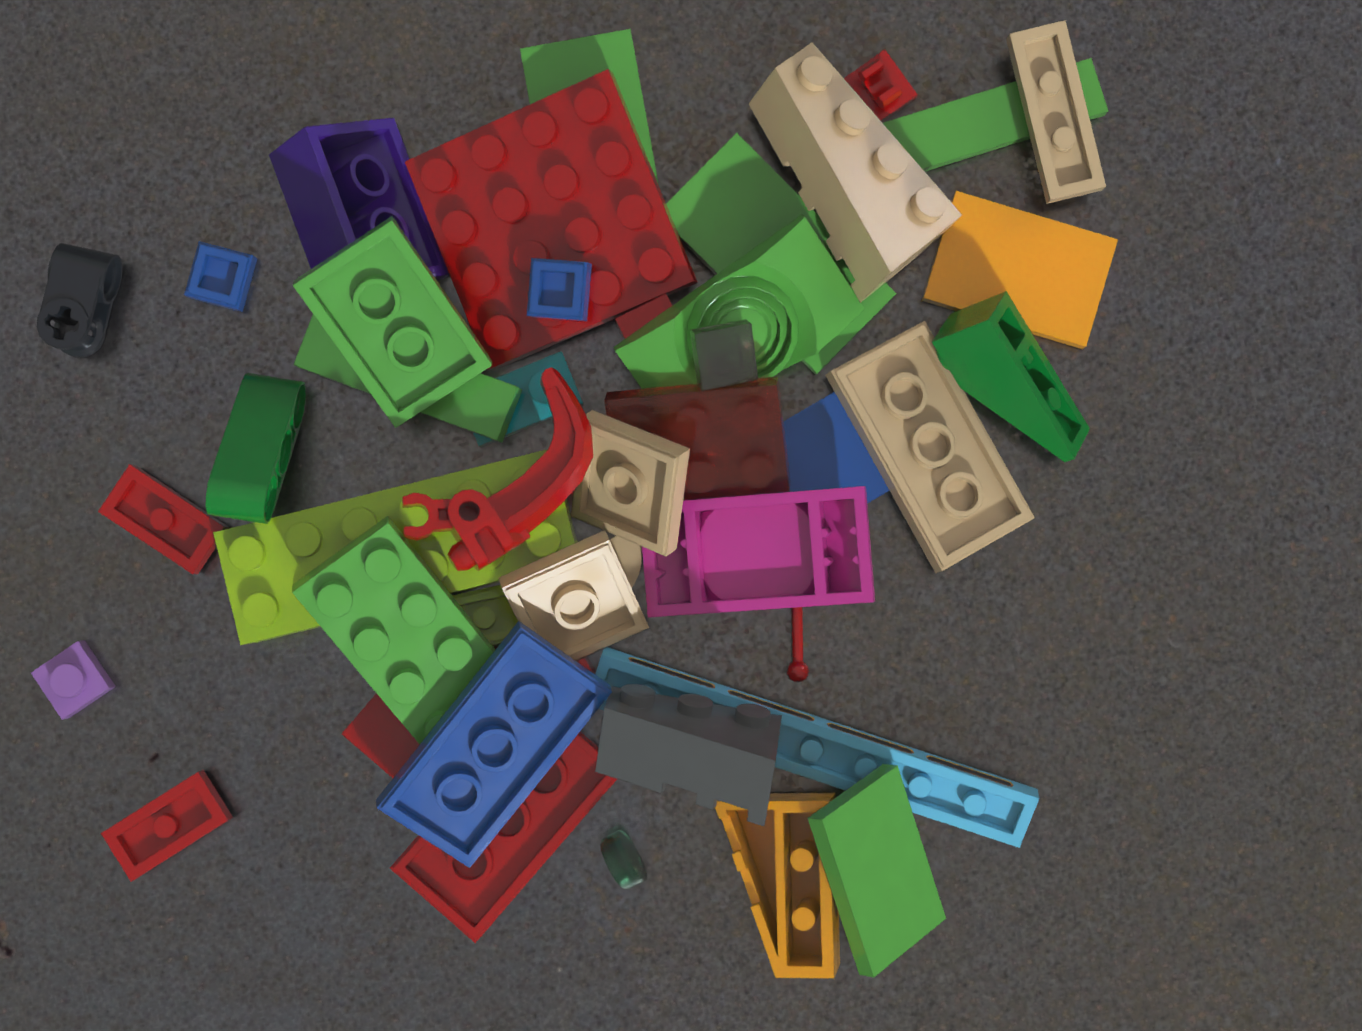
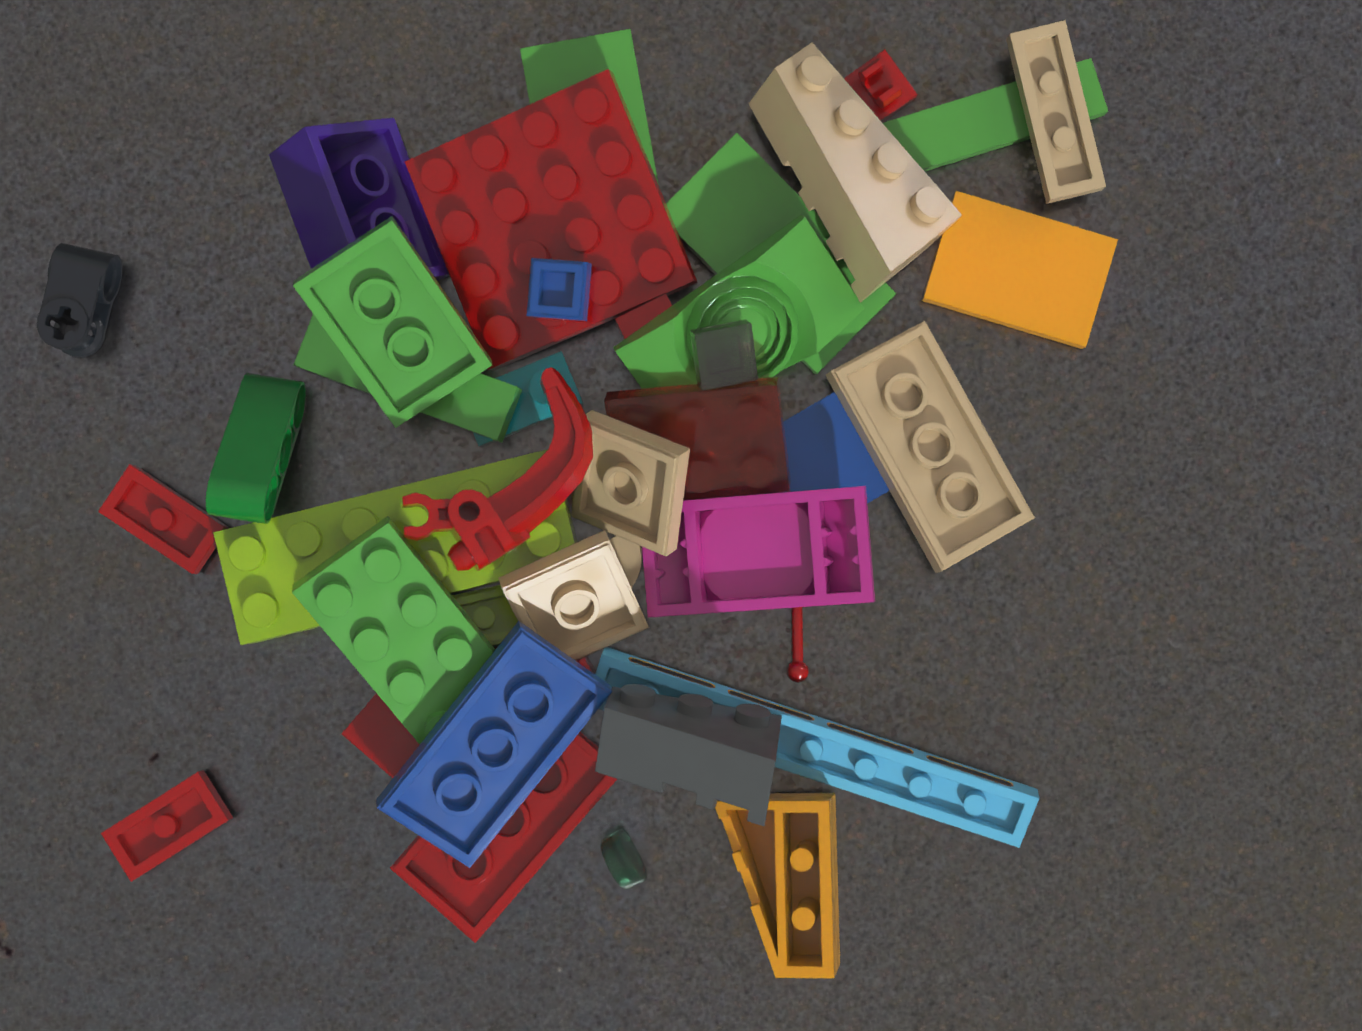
(73, 679): medium lavender plate -> none
(220, 276): blue tile -> none
(877, 869): bright green tile -> none
(1007, 371): green slope -> none

